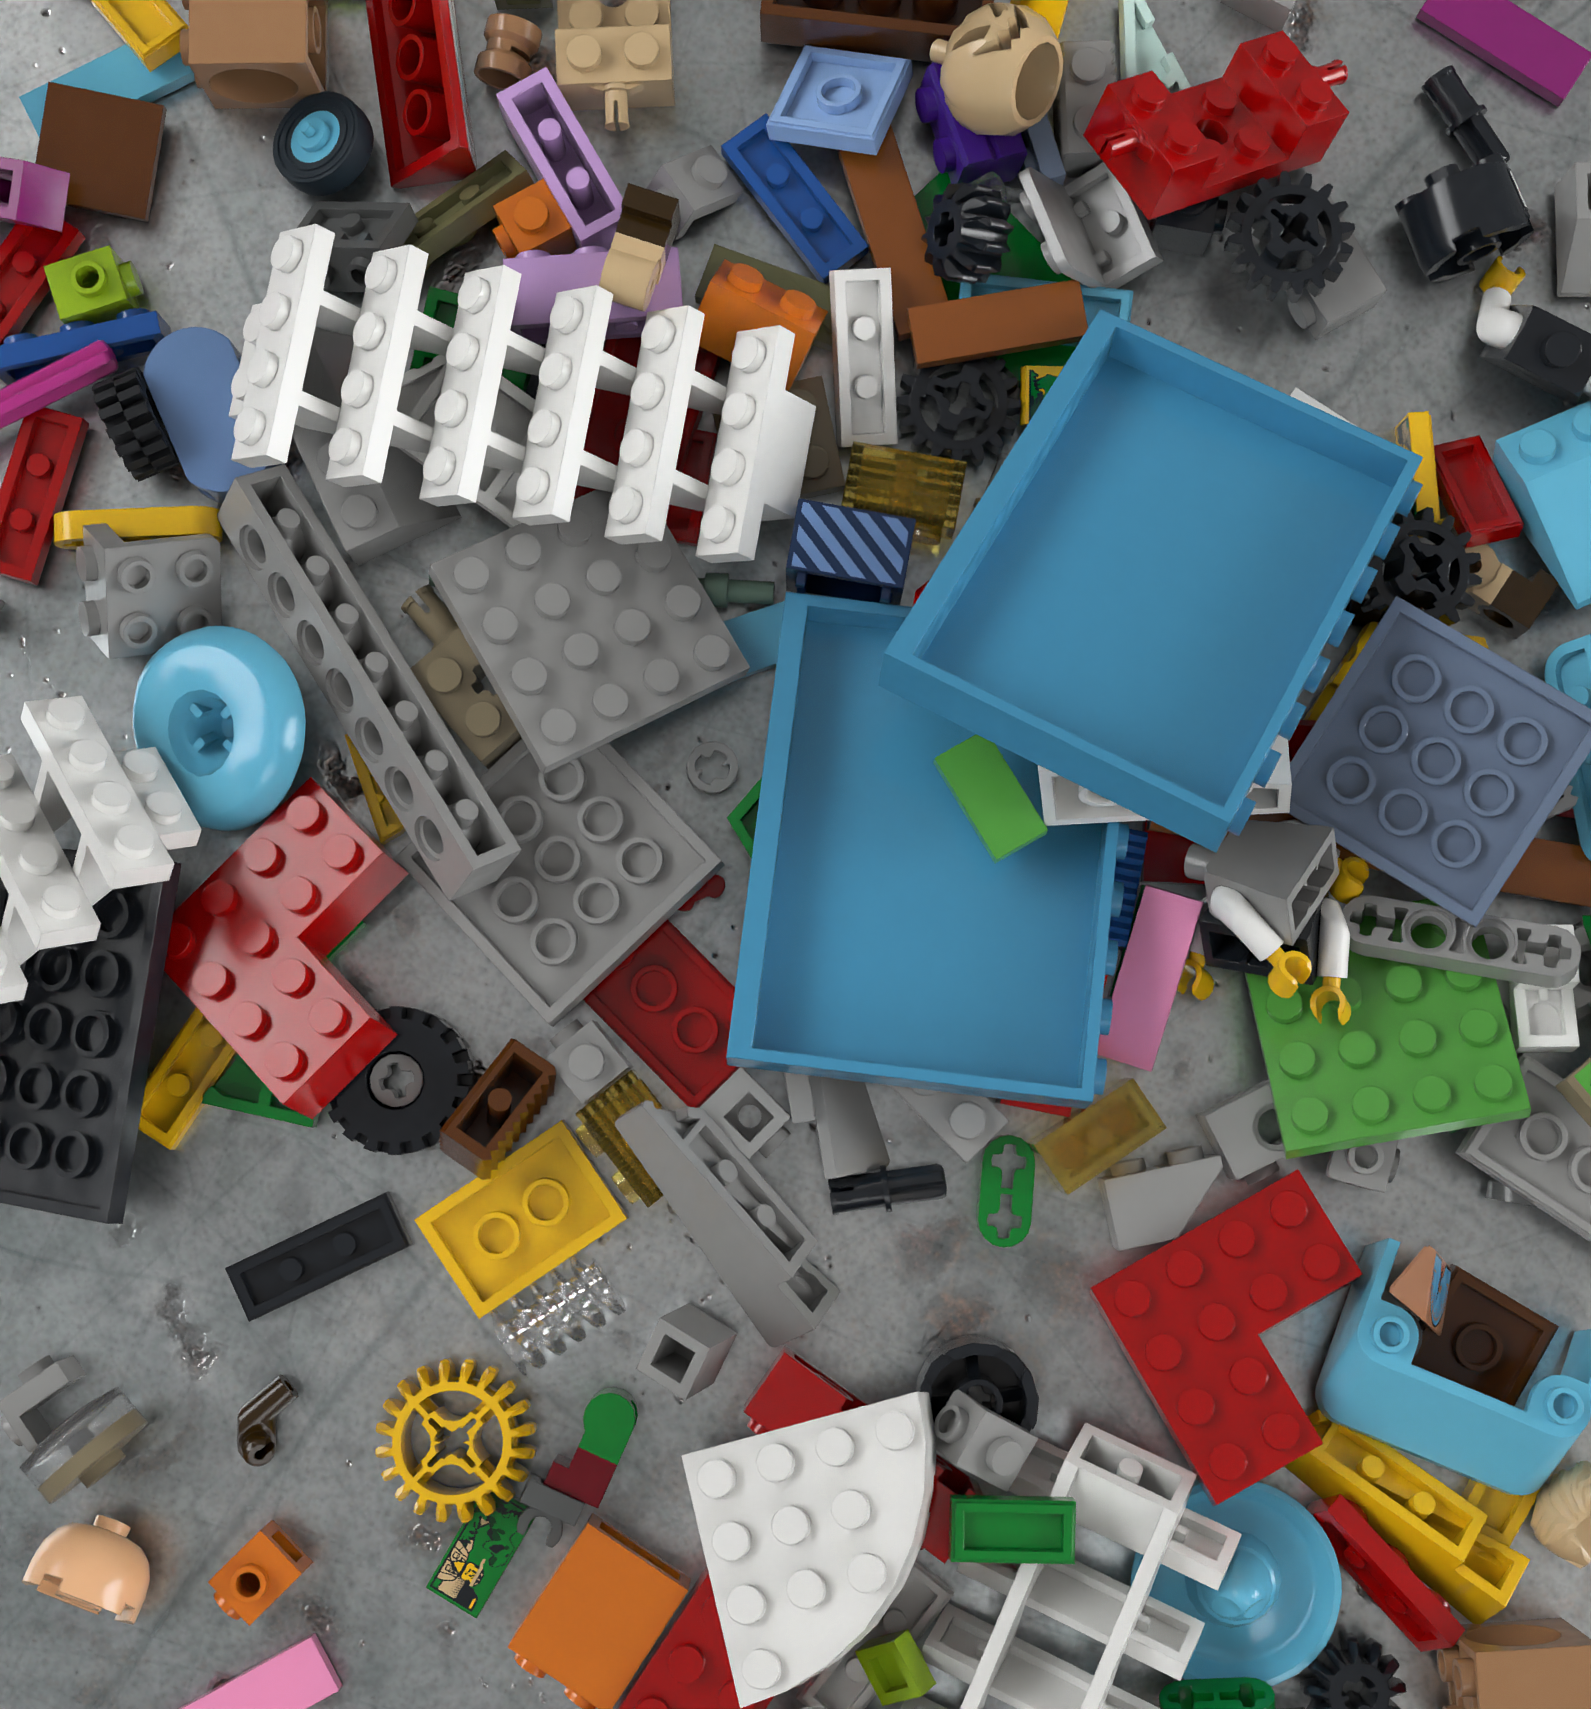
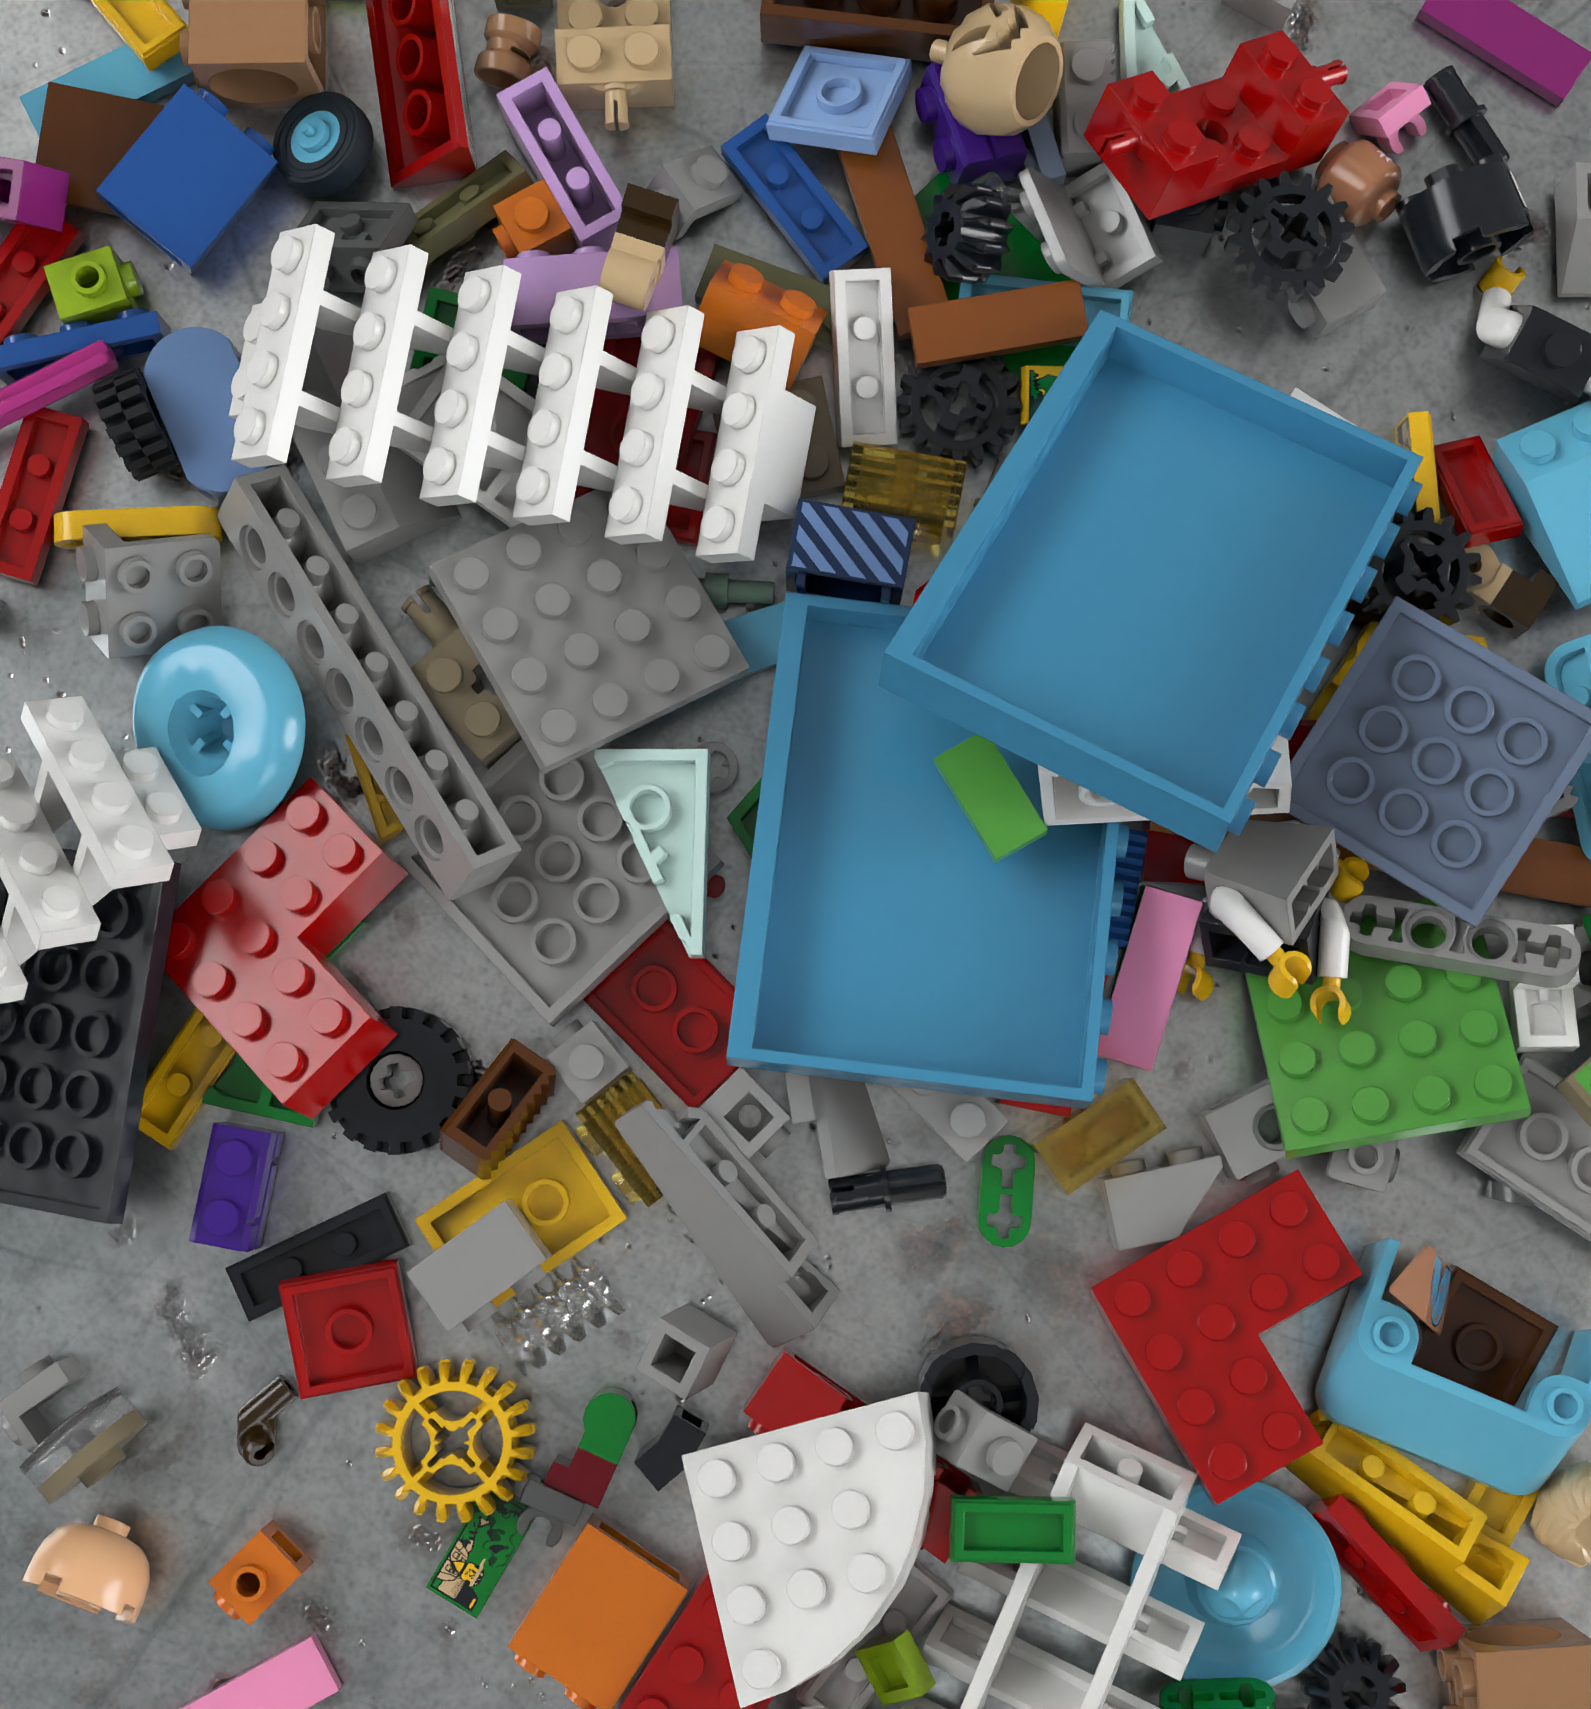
(188, 177): none -> blue brick
(236, 1186): none -> dark purple brick
(349, 1328): none -> red tile
(480, 1265): none -> light grey brick
(661, 1457): none -> black piece
(667, 812): none -> light aqua wing
(1361, 178): none -> nougat head
(1388, 111): none -> bright pink tile

